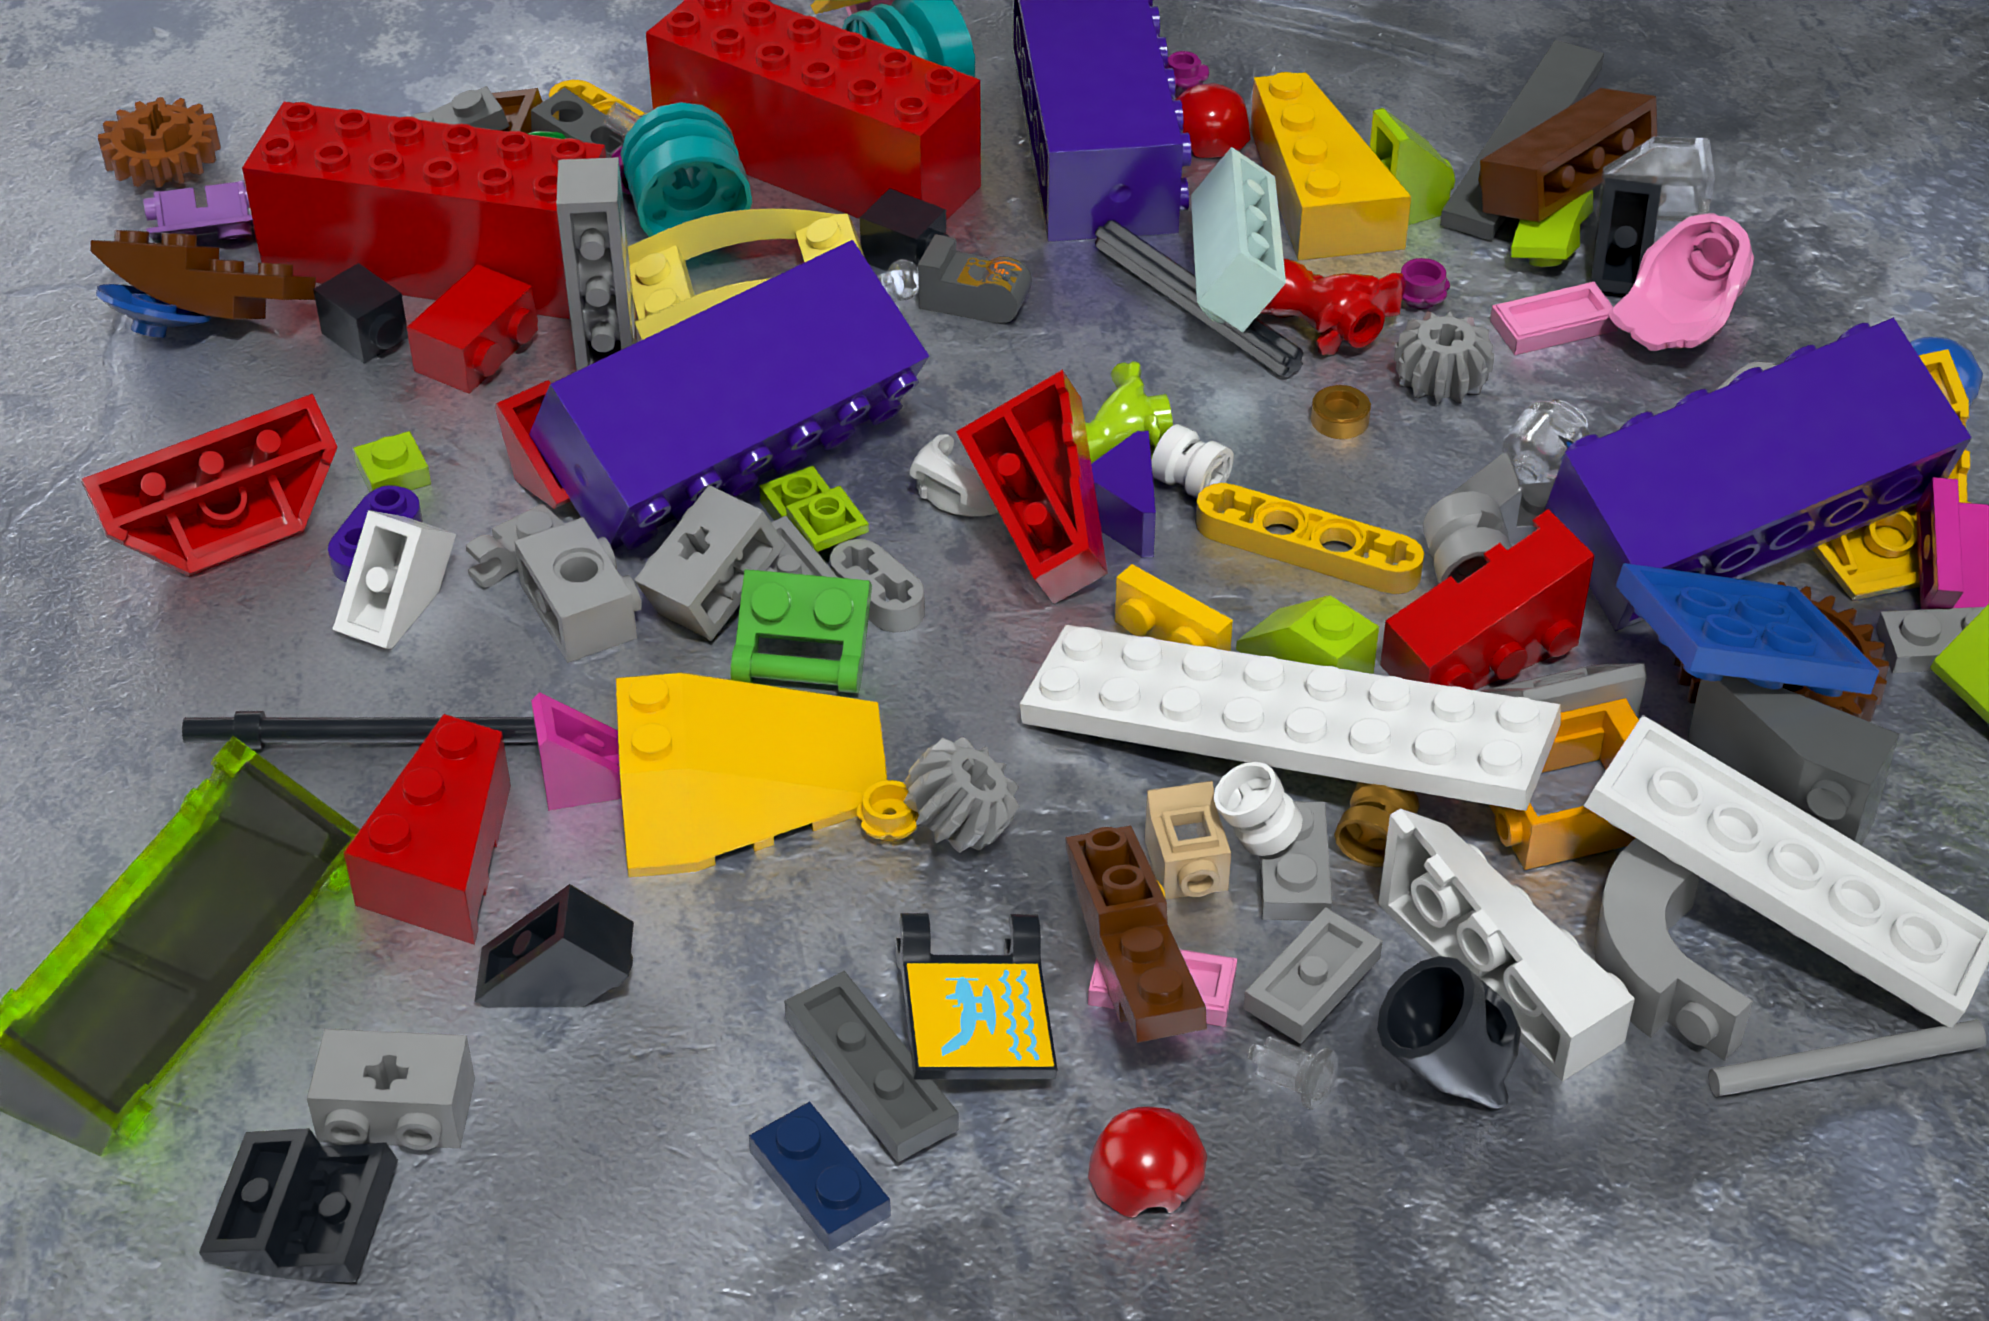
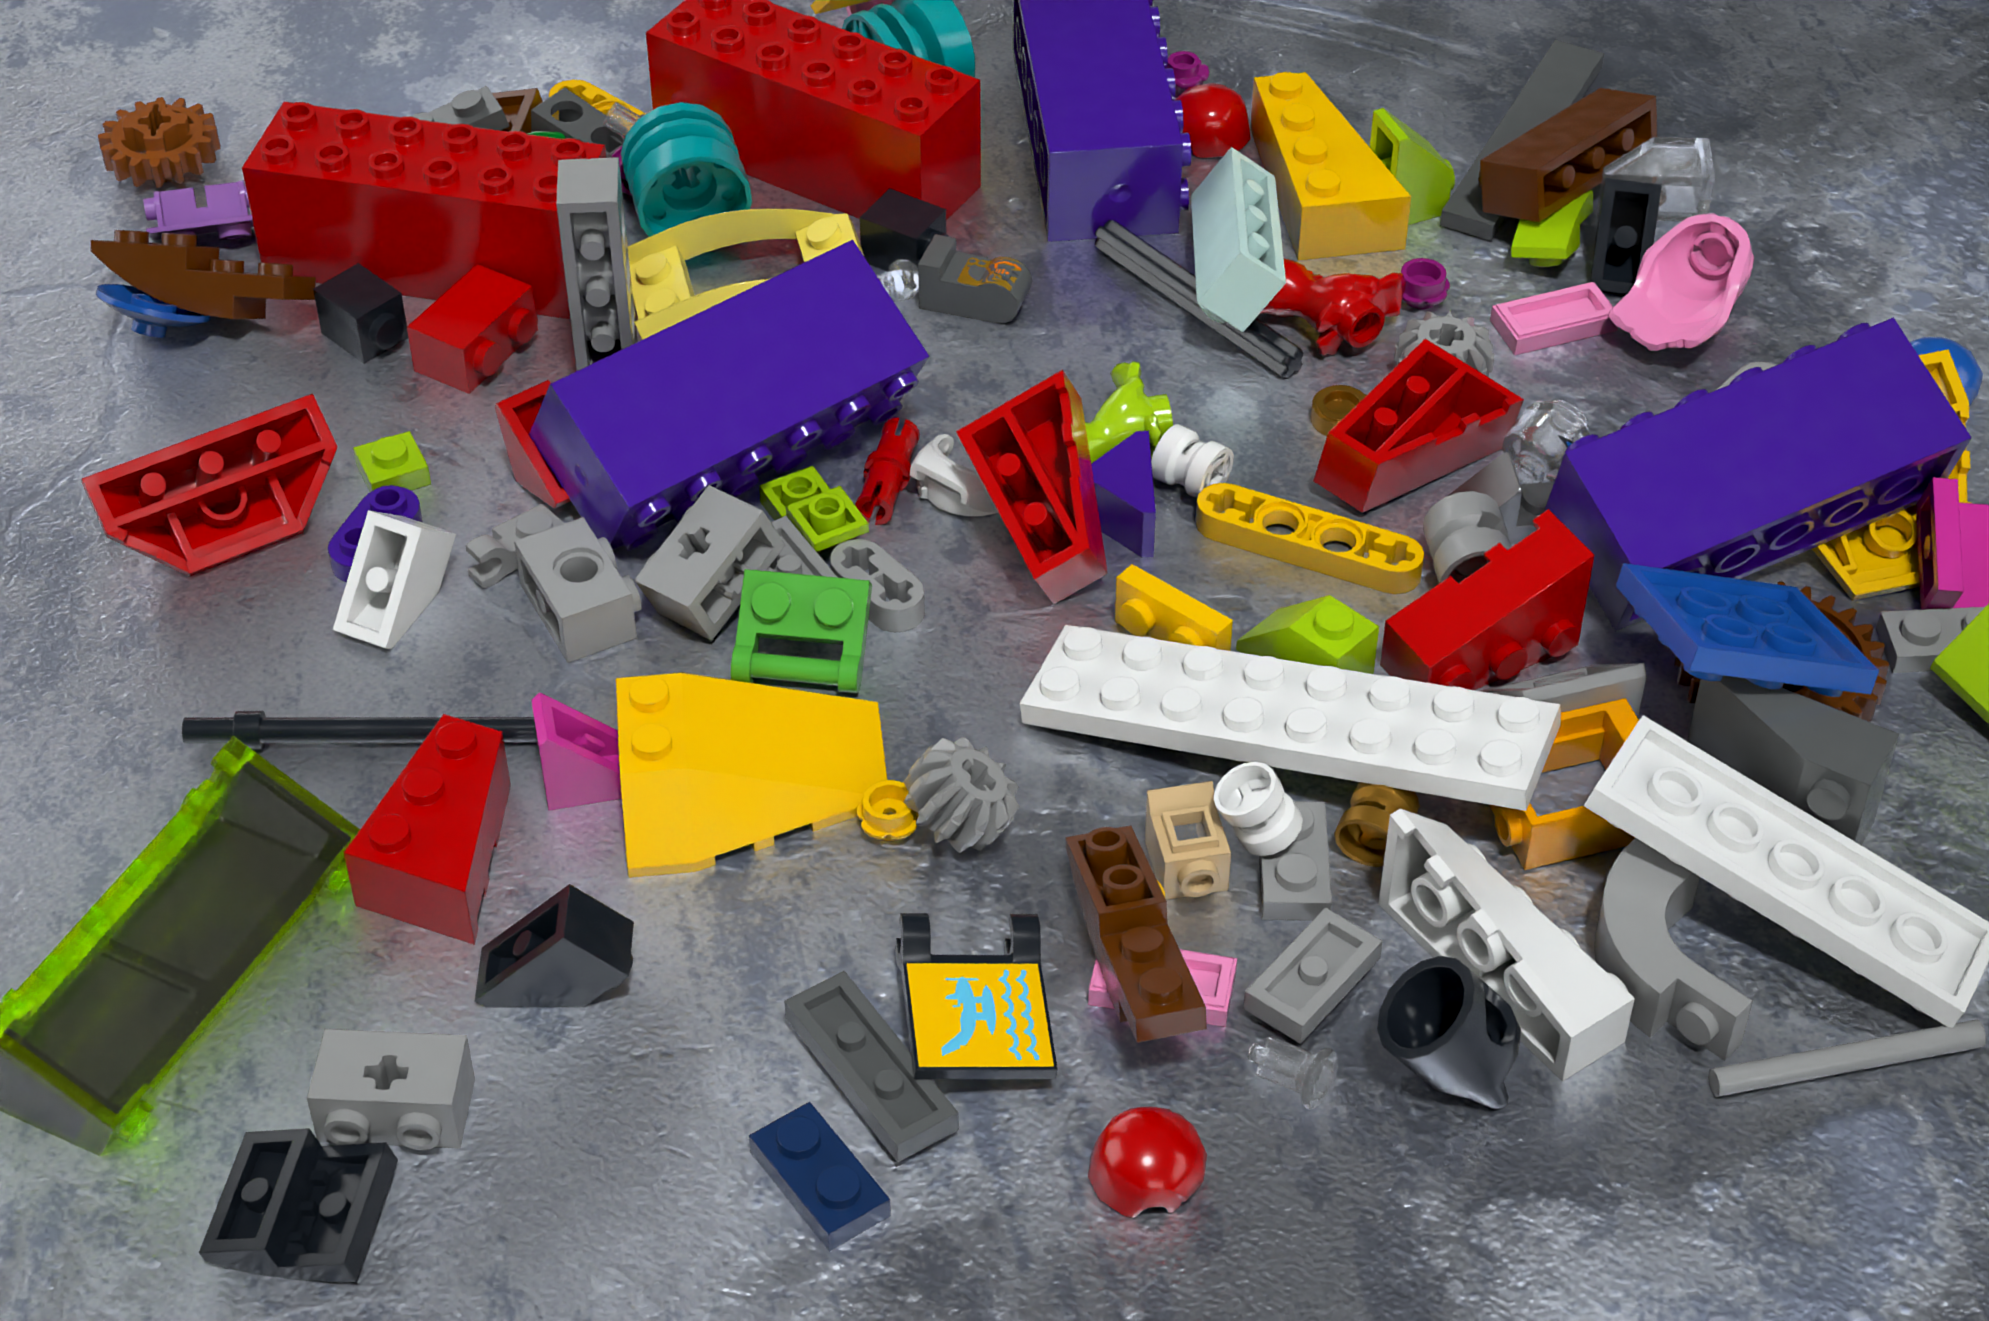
(887, 470): none -> red pin
(1415, 428): none -> red wedge

